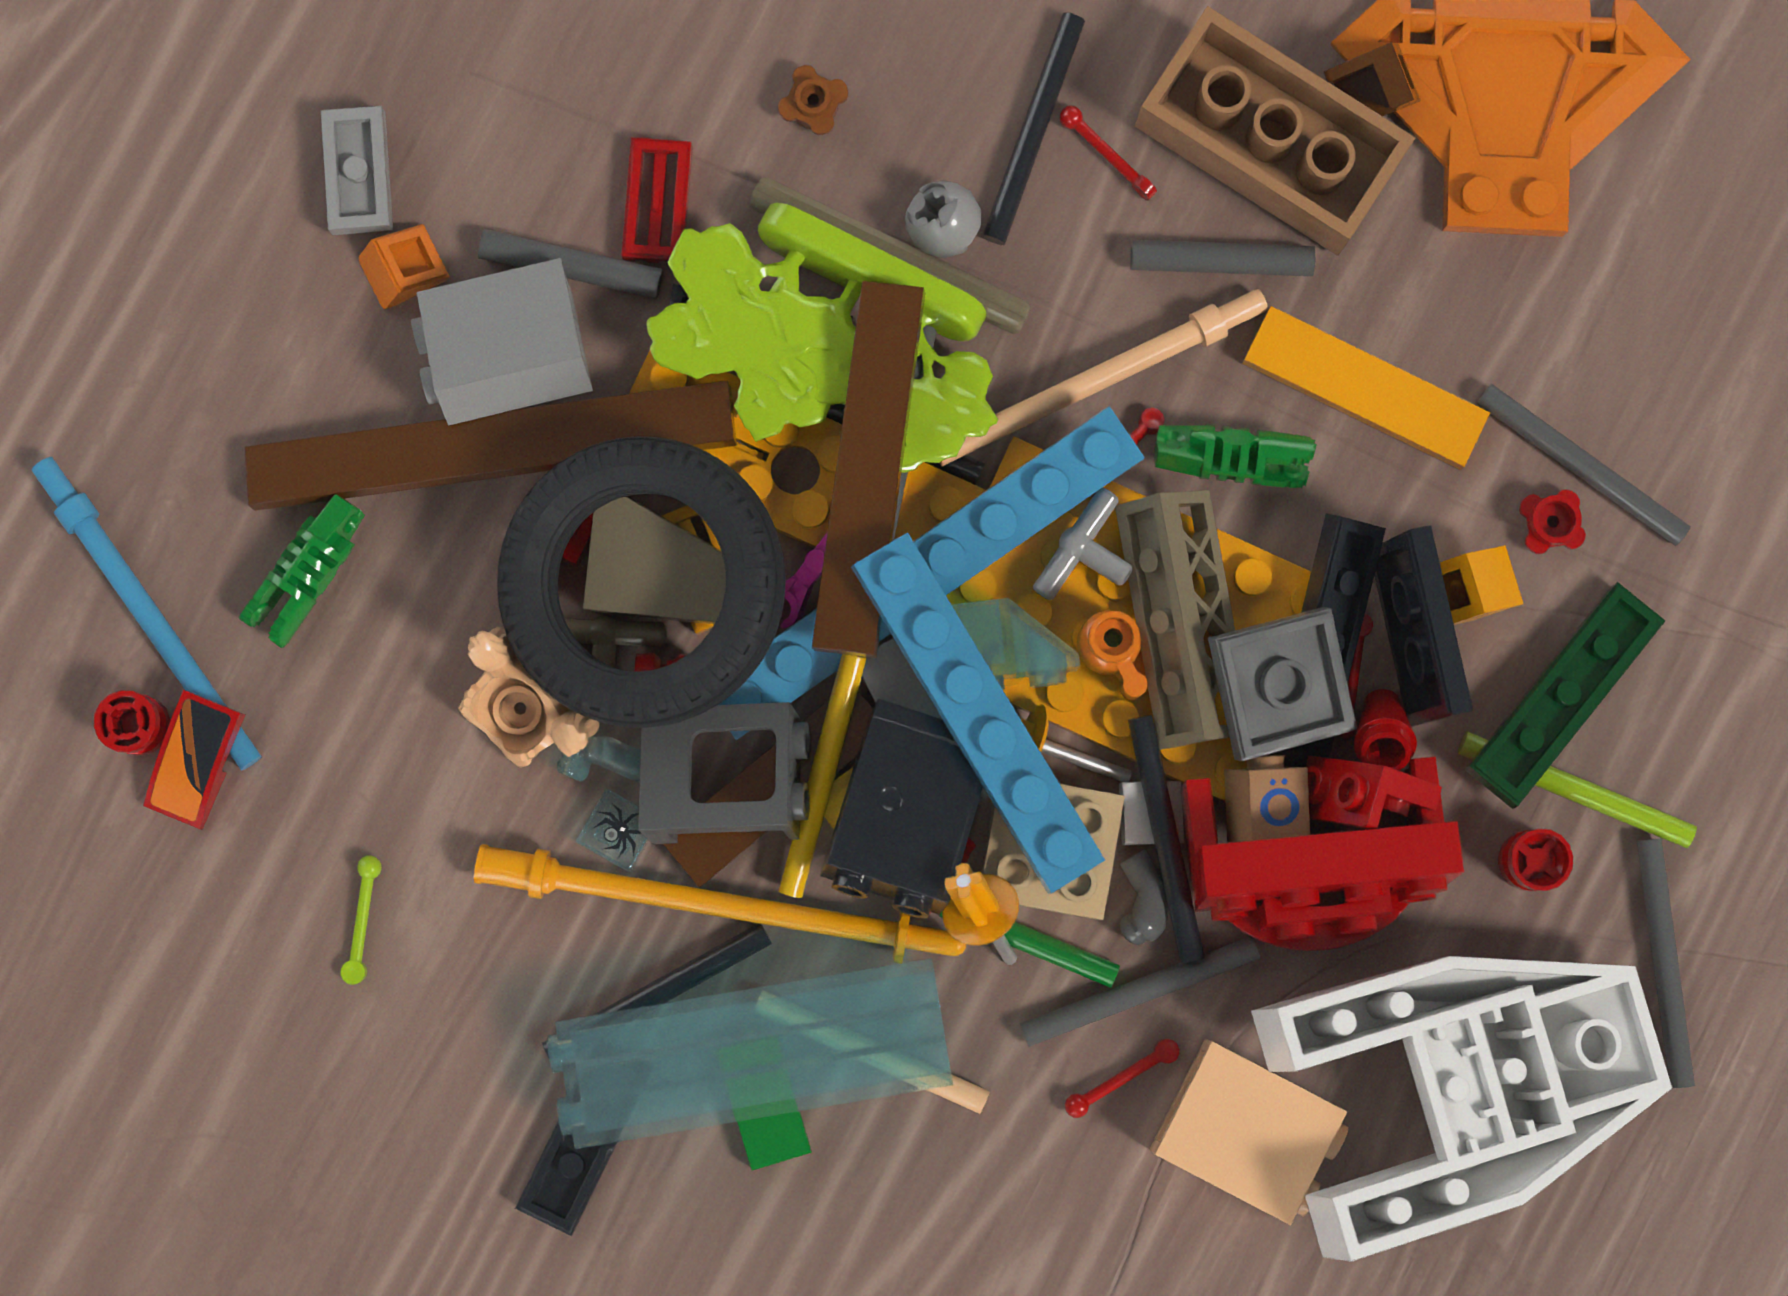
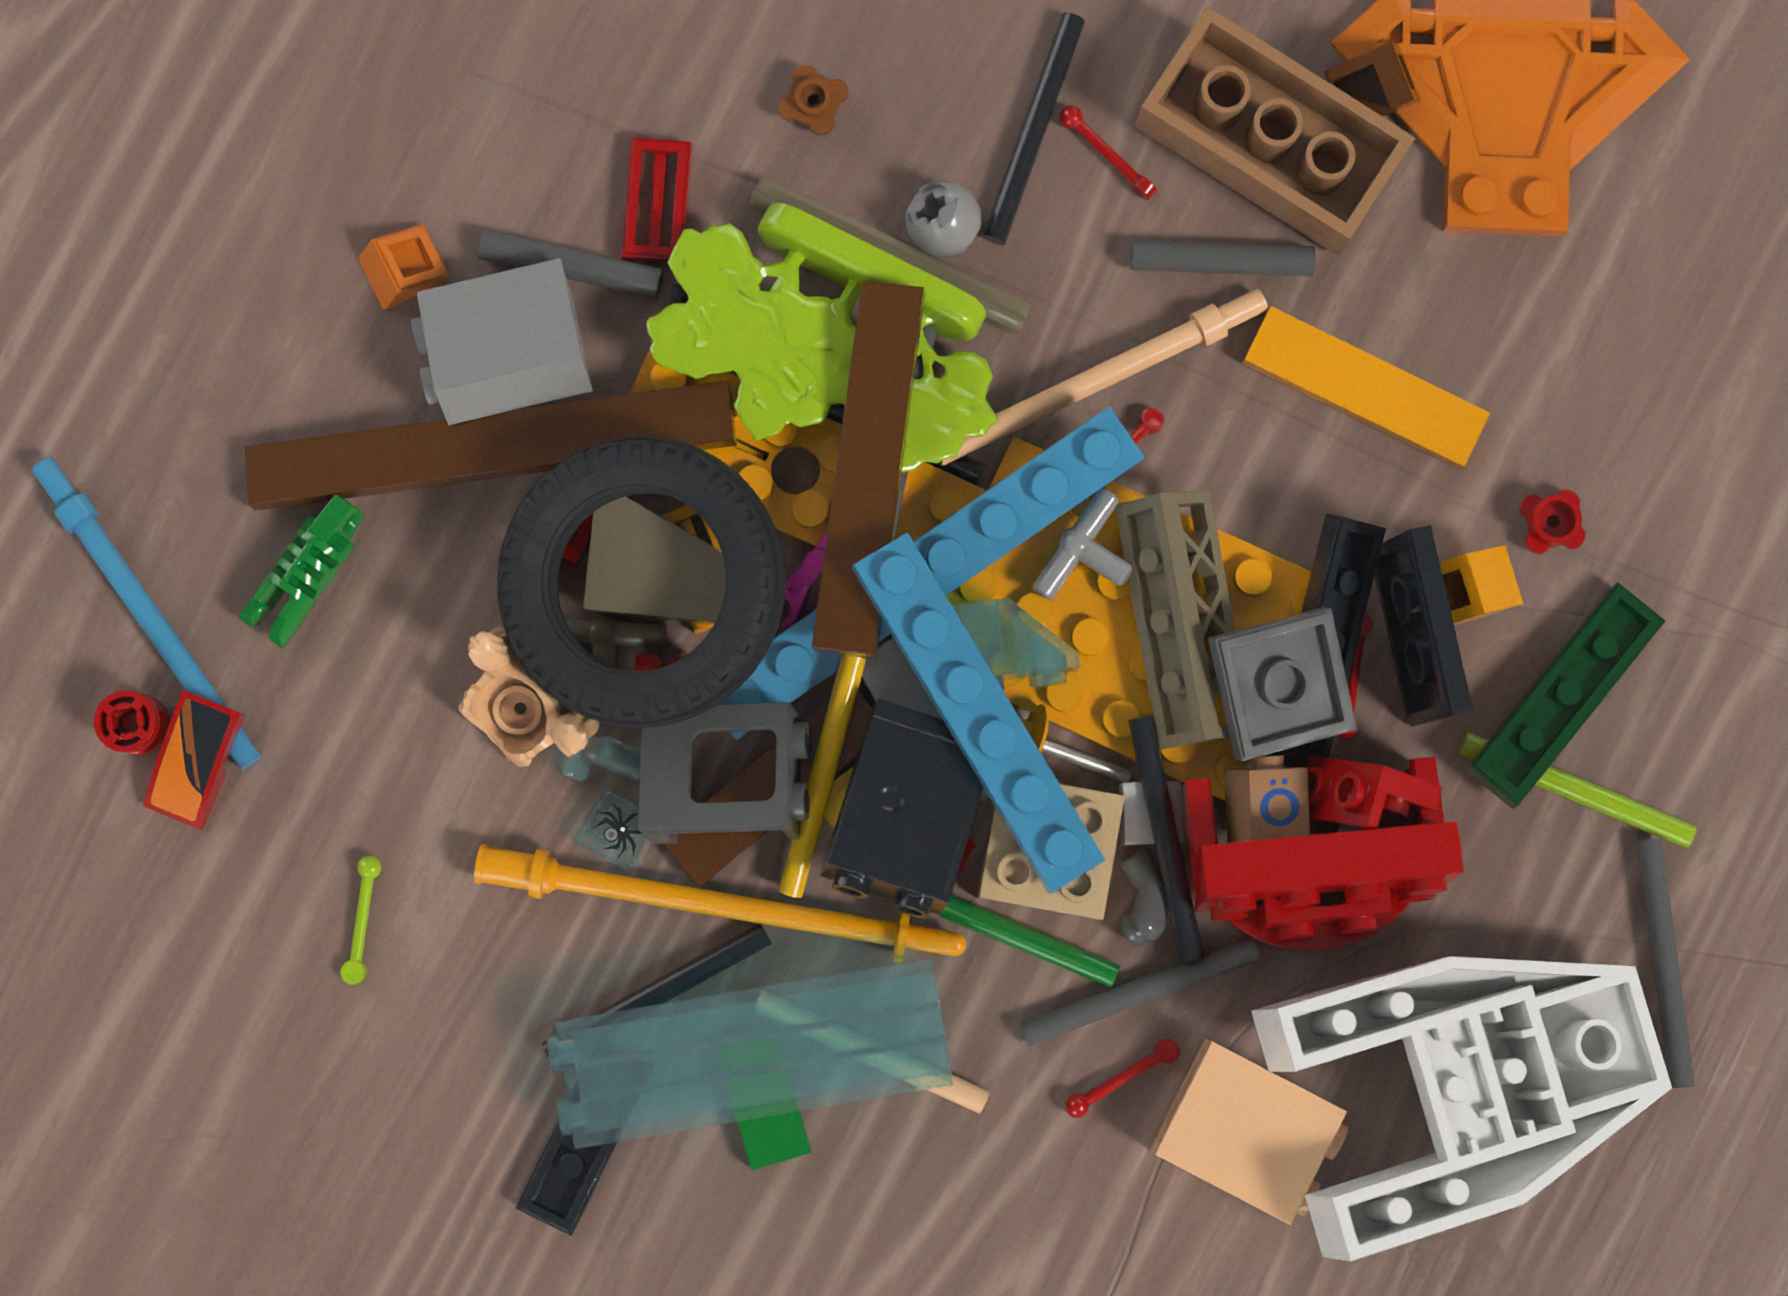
(356, 170): light grey plate -> none
(981, 910): light orange piece -> none
(1110, 646): orange piece -> none
(1235, 454): green hinge -> none
(1384, 732): red cone -> none
(1546, 860): red wheel -> none
(1583, 465): dark grey bar -> none

